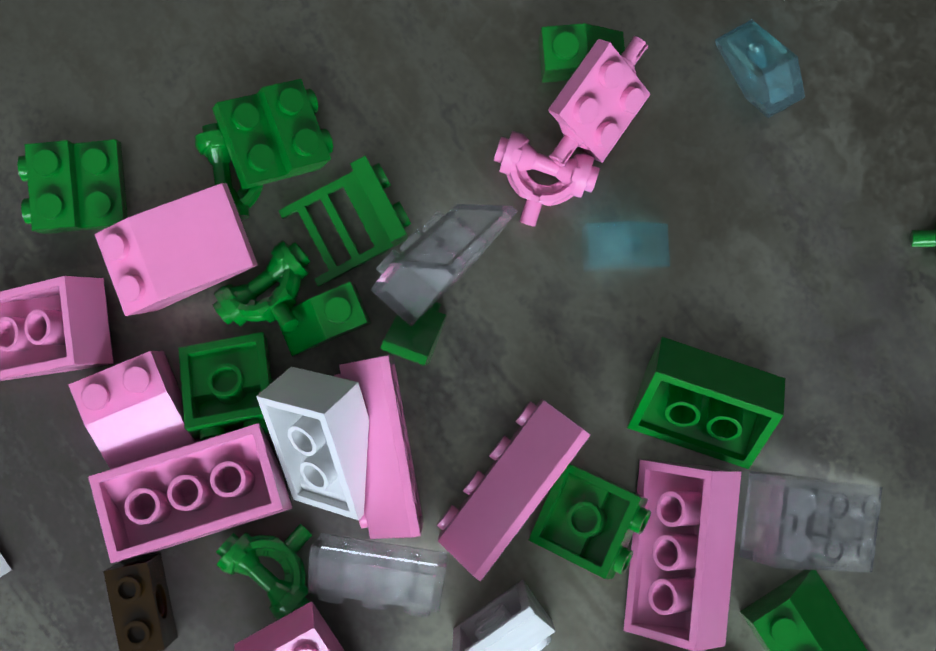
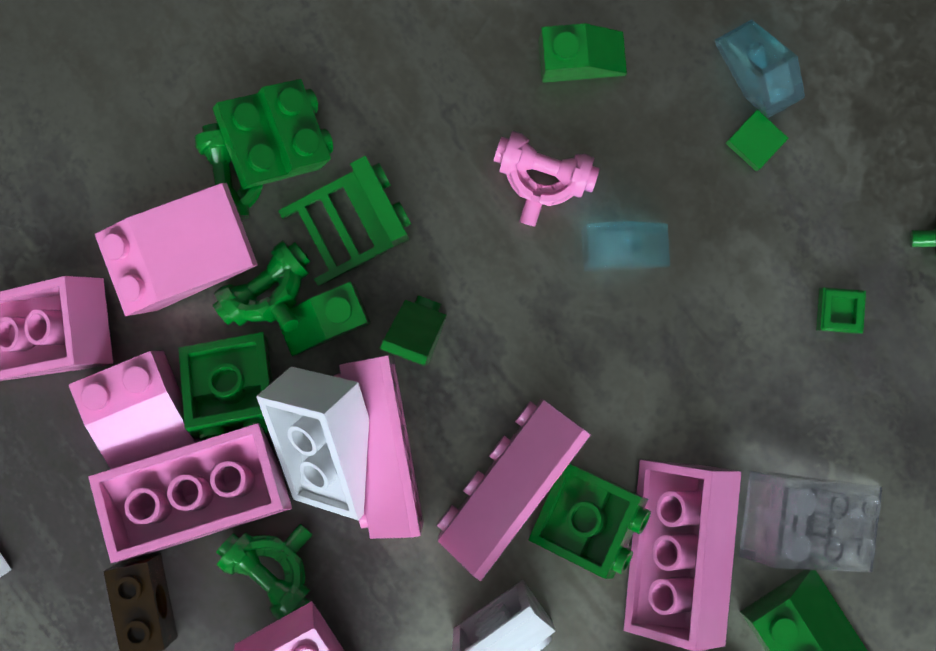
(73, 185): green plate -> none
(377, 574): clear slope -> none
(438, 257): clear slope -> none
(599, 101): bright pink plate -> none
(707, 403): green slope -> none
(757, 140): none -> green tile
(841, 310): none -> green tile

